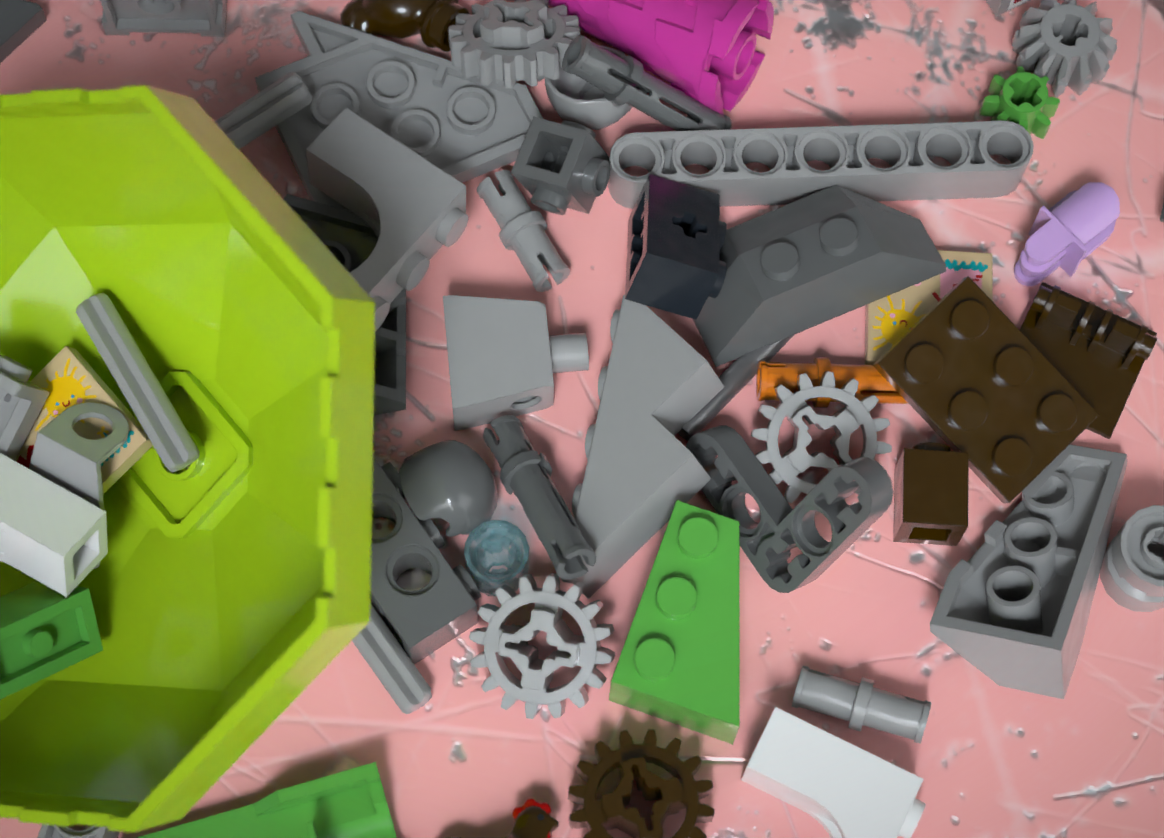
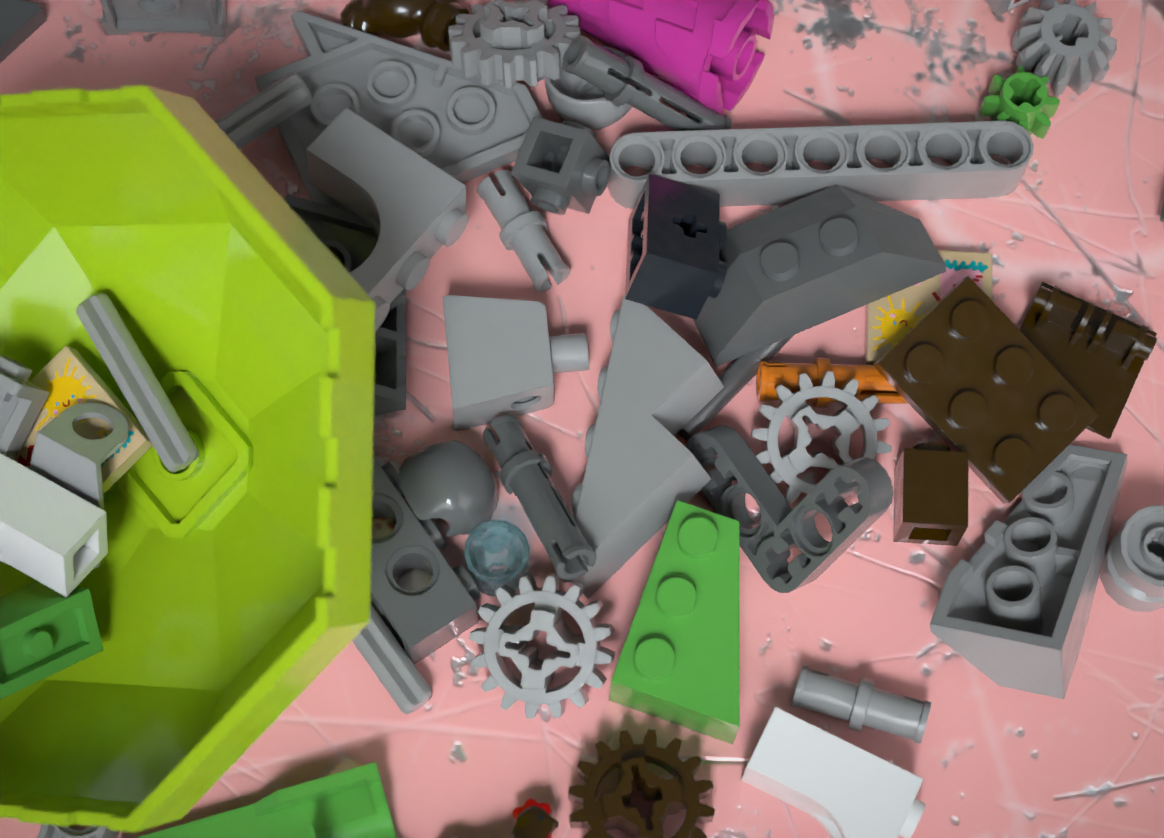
(1068, 232): lavender arm -> none

